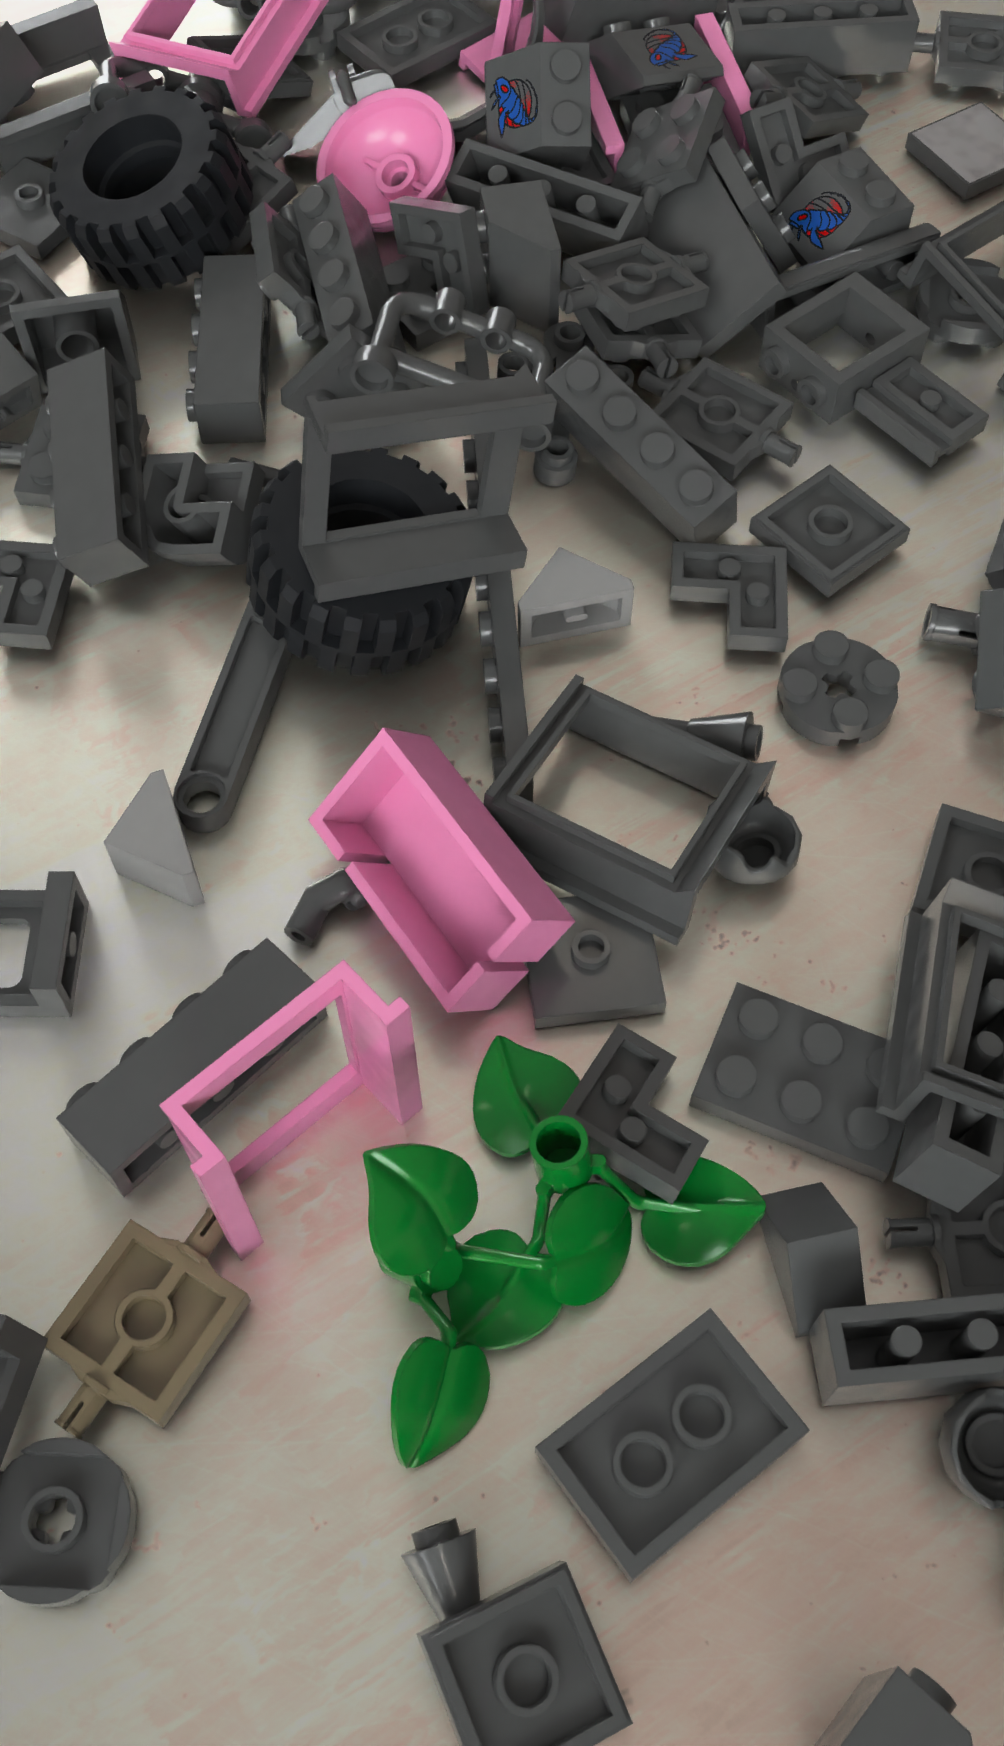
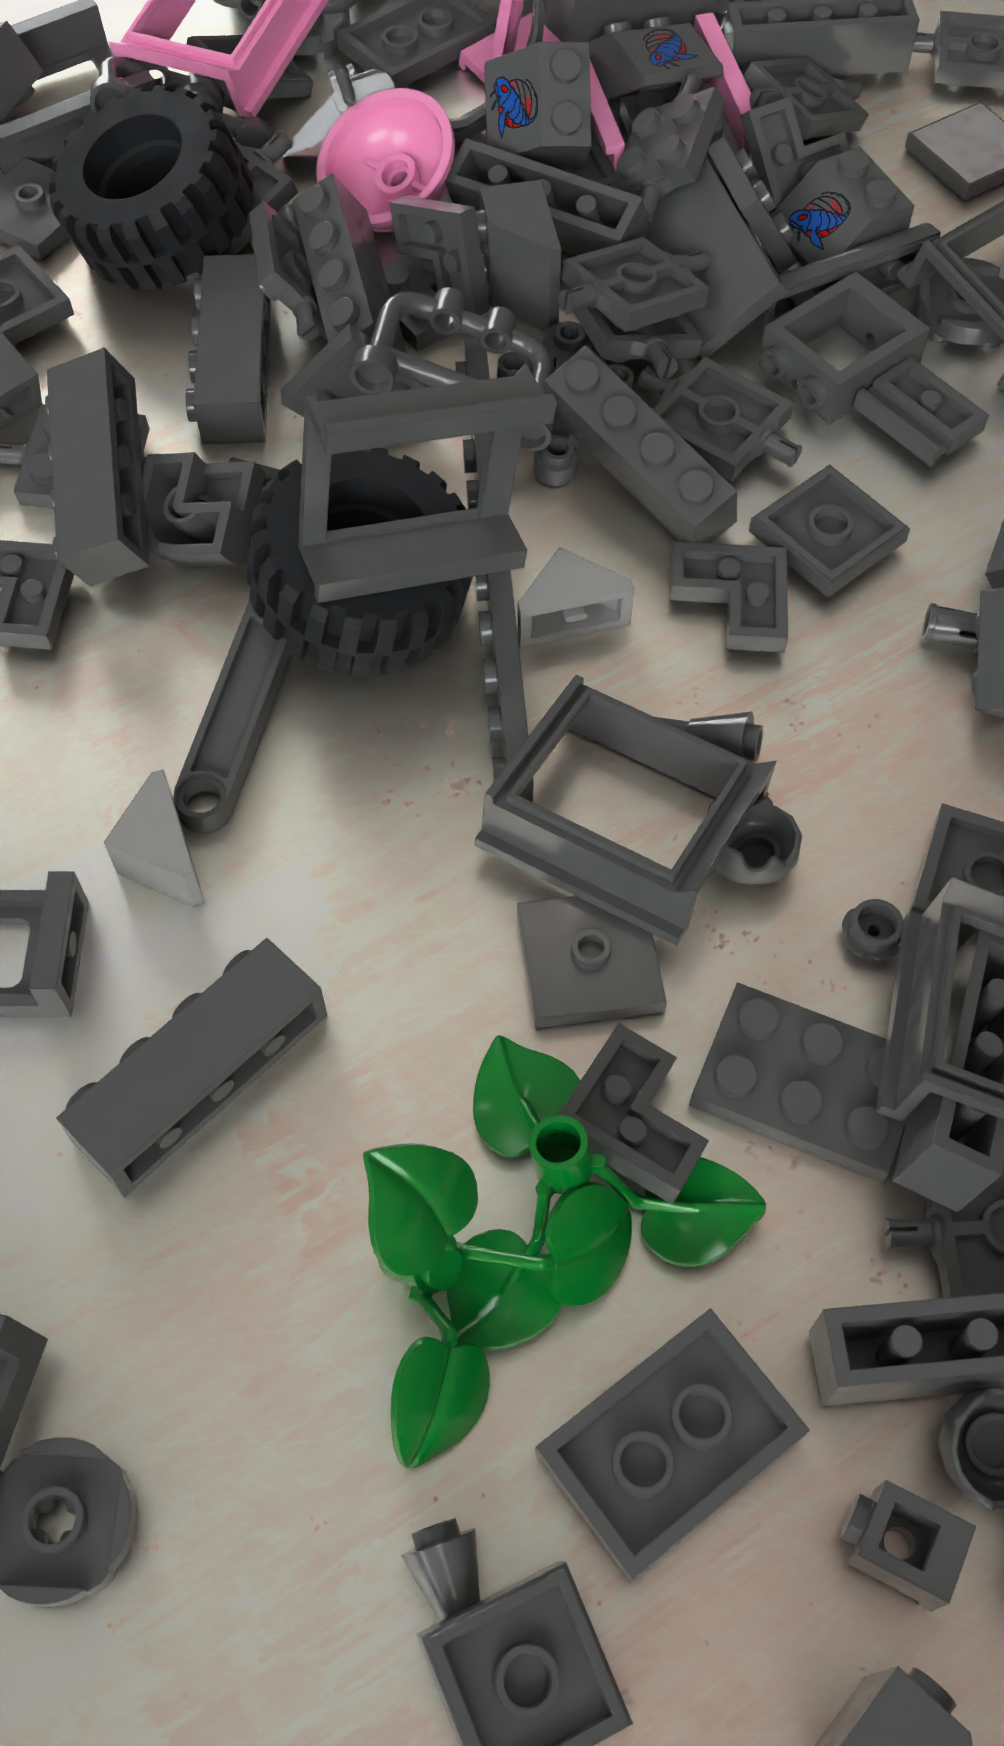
(74, 326): dark grey slope -> none
(145, 1324): dark tan plate -> none
(318, 901): dark grey arm -> none
(379, 1056): bright pink piece -> none
(456, 882): bright pink piece -> none
(812, 1253): dark grey slope -> none
(842, 662): dark grey plate -> none
(875, 915): none -> dark grey plate
(934, 1538): none -> dark grey brick

